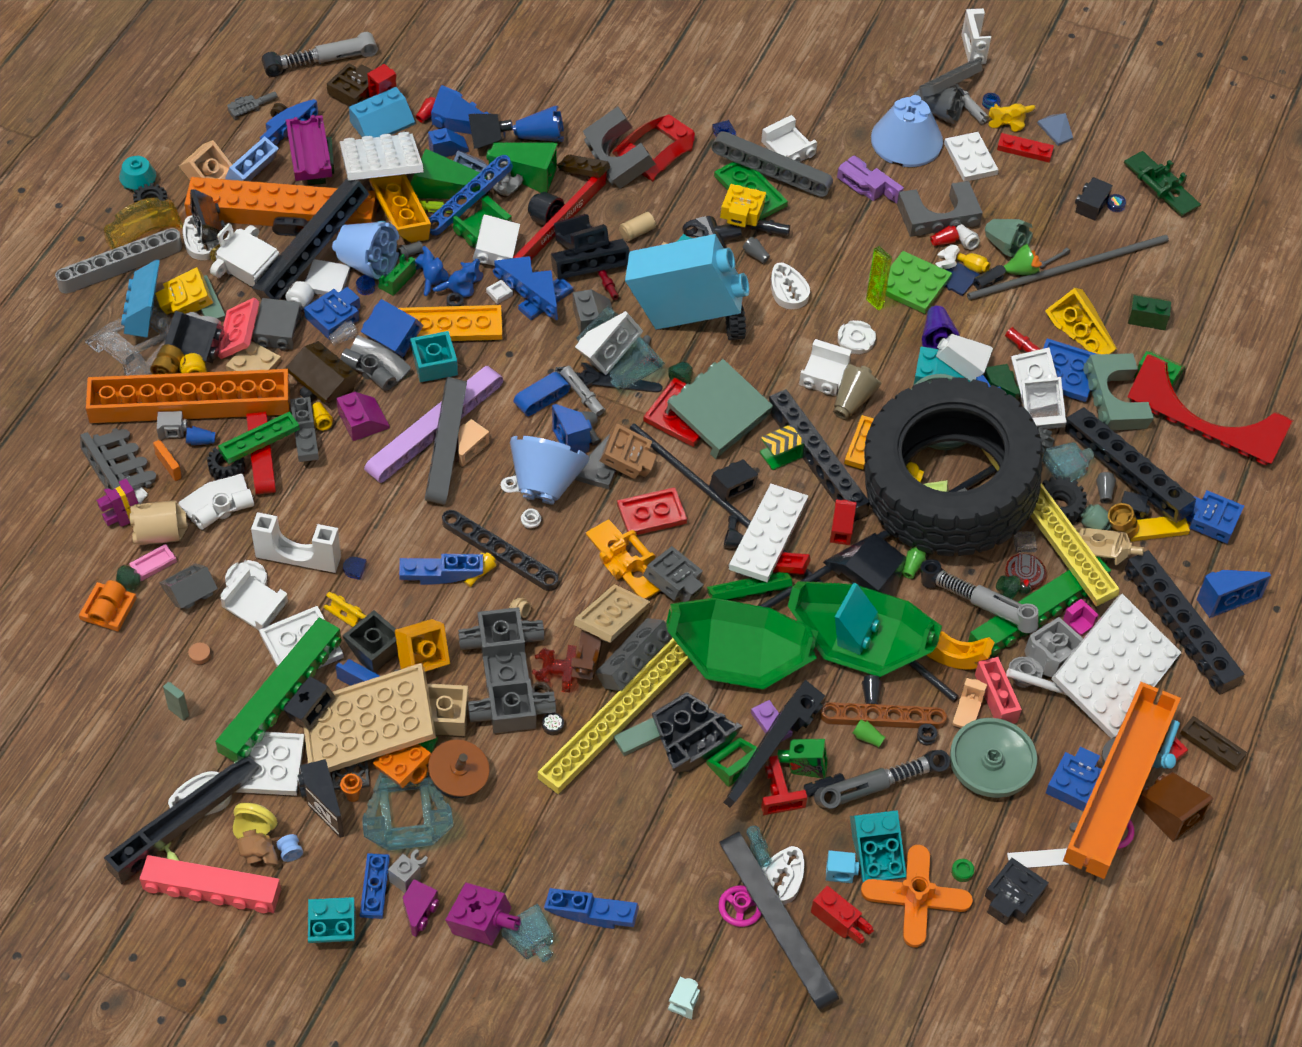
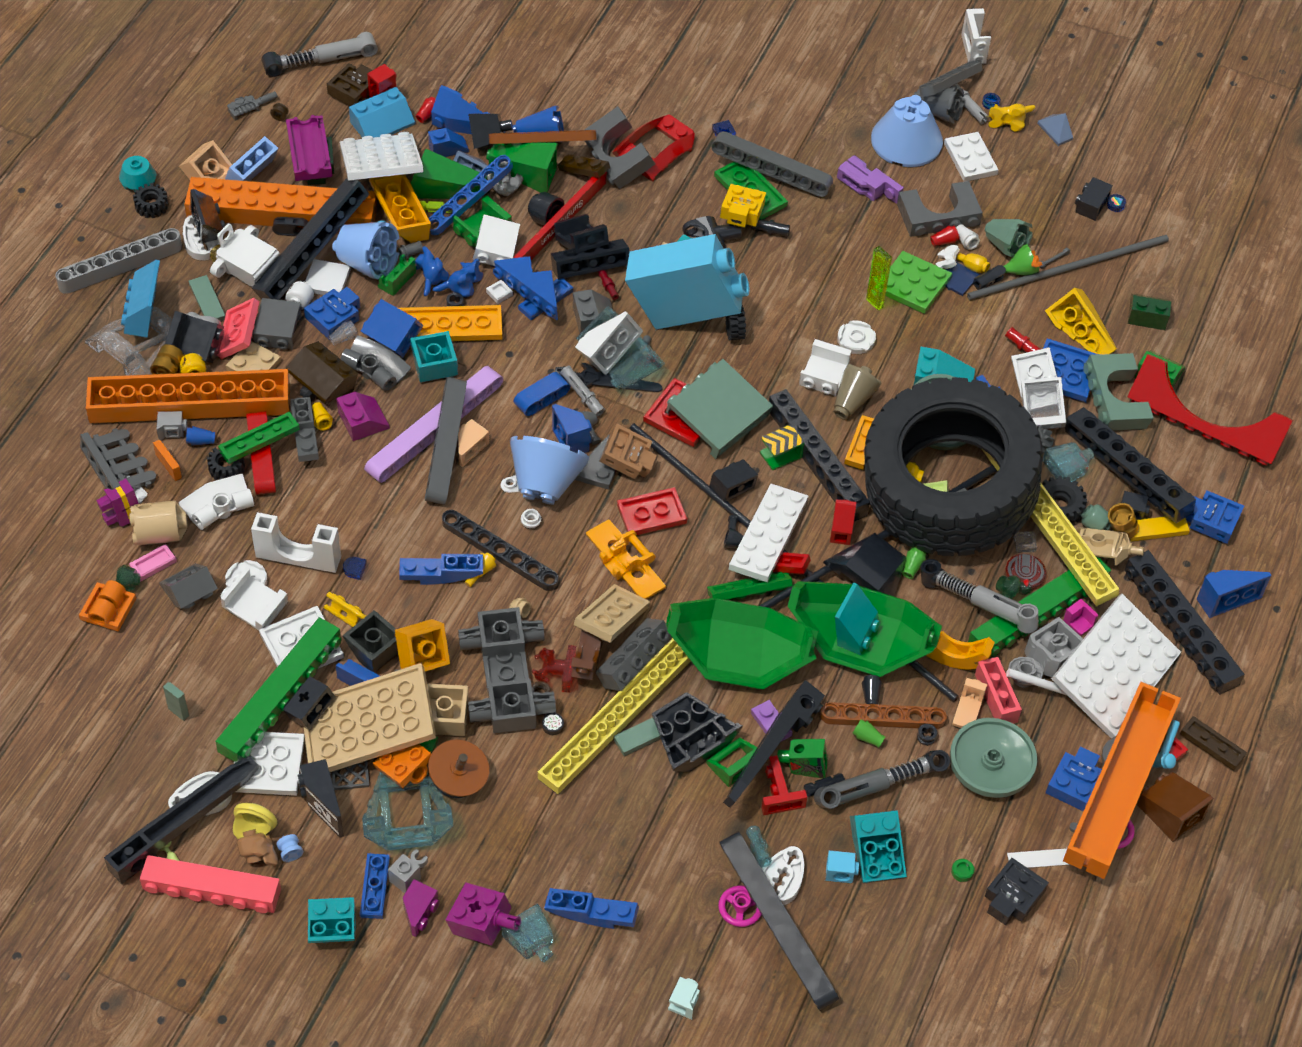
(140, 219): clear yellow windscreen -> none
(185, 293): yellow piece -> none
(199, 653): nougat tile -> none
(277, 126): blue slope -> none
(351, 786): orange cone -> none
(365, 285): clear blue tile -> none
(548, 136): none -> dark orange beam
(637, 226): tan piece -> none
(675, 575): dark grey piece -> none
(681, 371): clear green cone -> none
(756, 250): dark grey cone -> none
(781, 290): white piece -> none
(787, 140): white panel -> none
(840, 915): red hinge -> none
(916, 902): orange piece -> none
(937, 326): dark purple cone -> none
(964, 355): white slope -> none
(1002, 376): dark green slope -> none
(1025, 147): red plate -> none
(1105, 485): dark grey cone -> none
(1163, 182): dark green piece -> none

